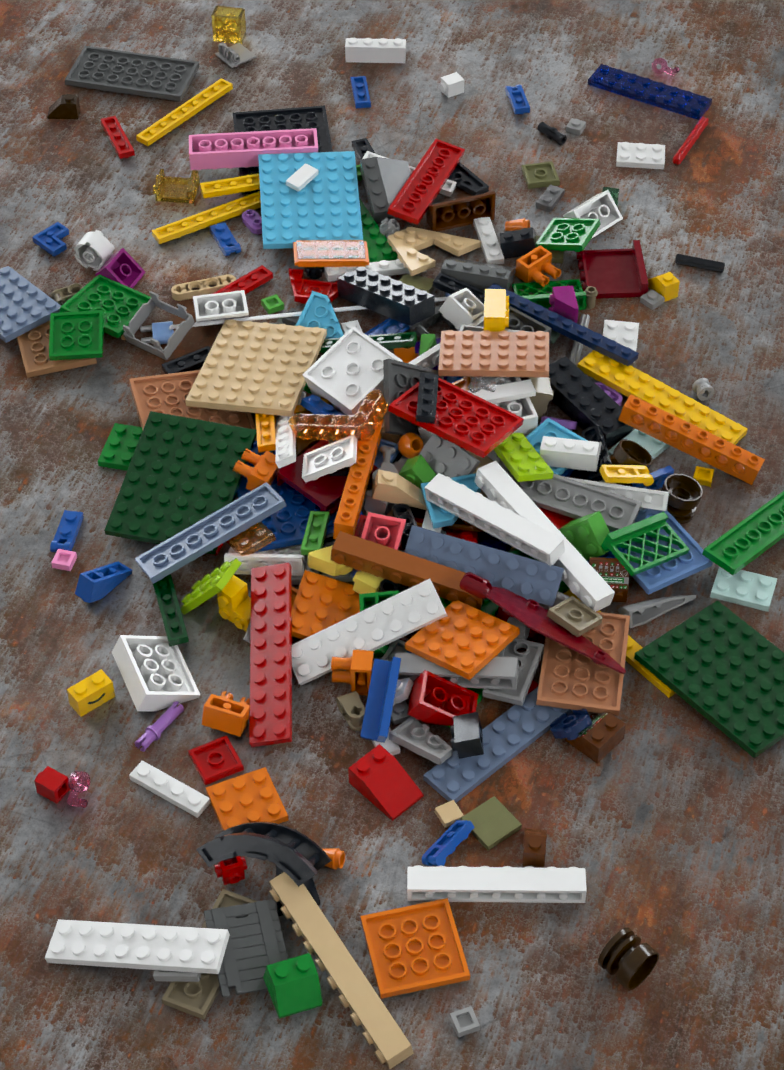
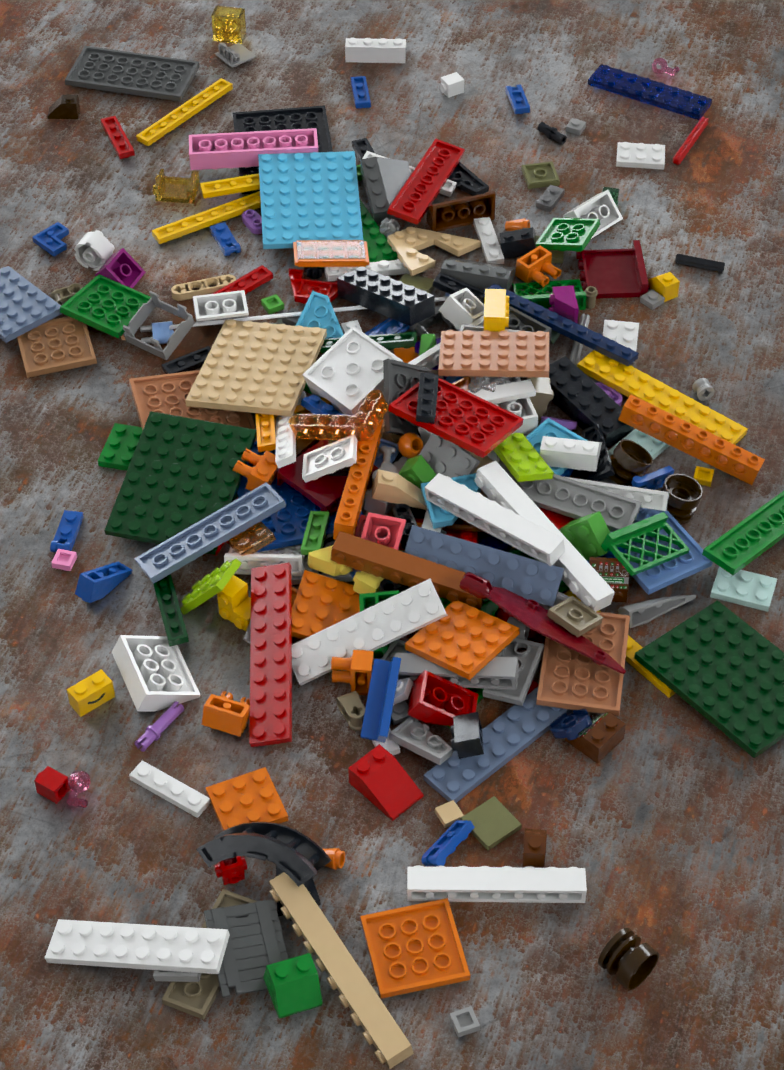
(76, 335): green plate -> none
(215, 760): red tile -> none
(302, 177): white tile -> none
(626, 474): yellow plate -> none

